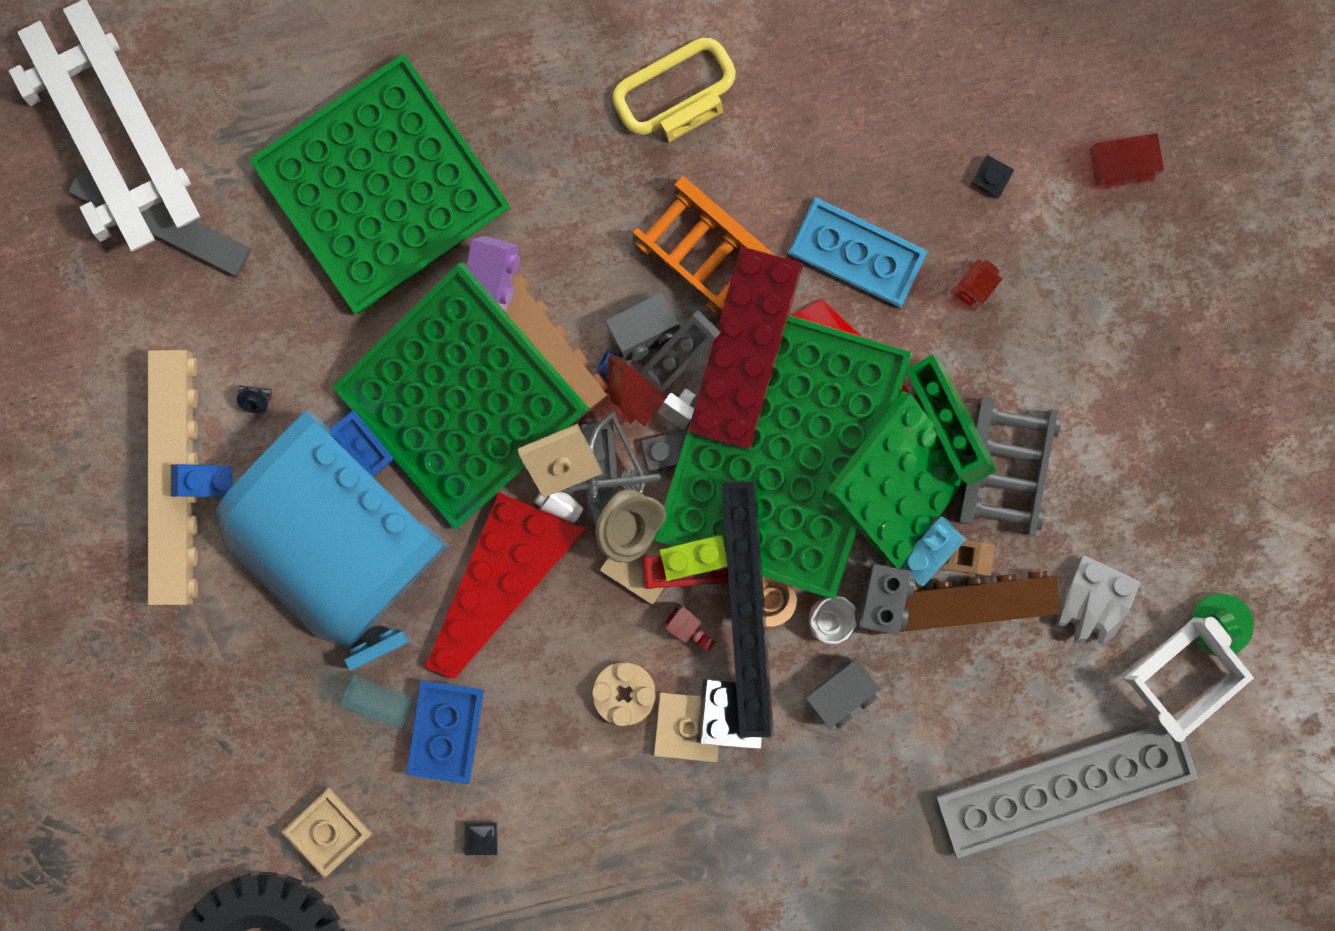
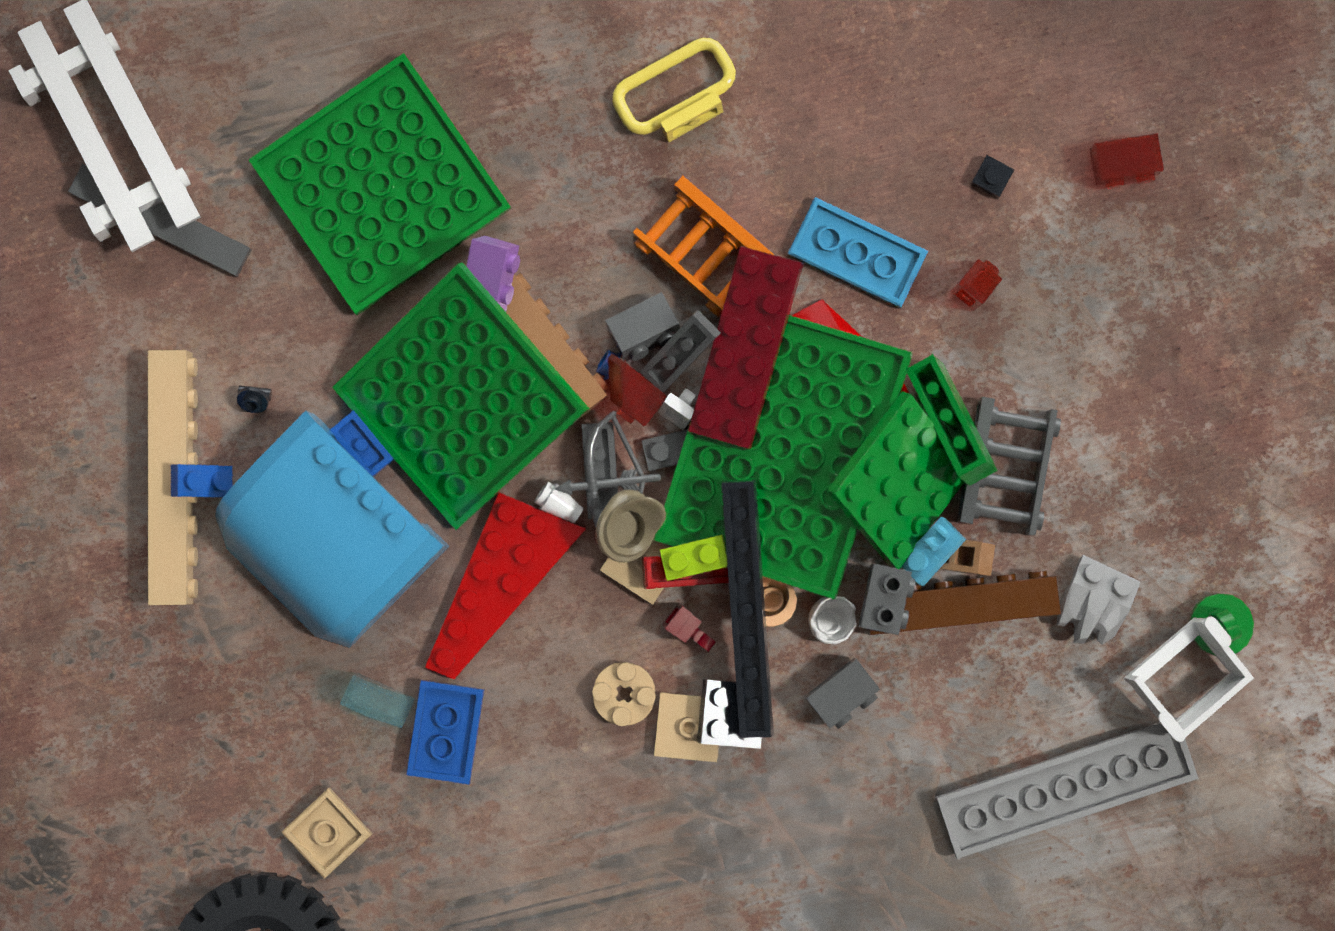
(388, 642): dark azure plate -> none
(481, 838): black tile -> none
(560, 461): tan plate -> none

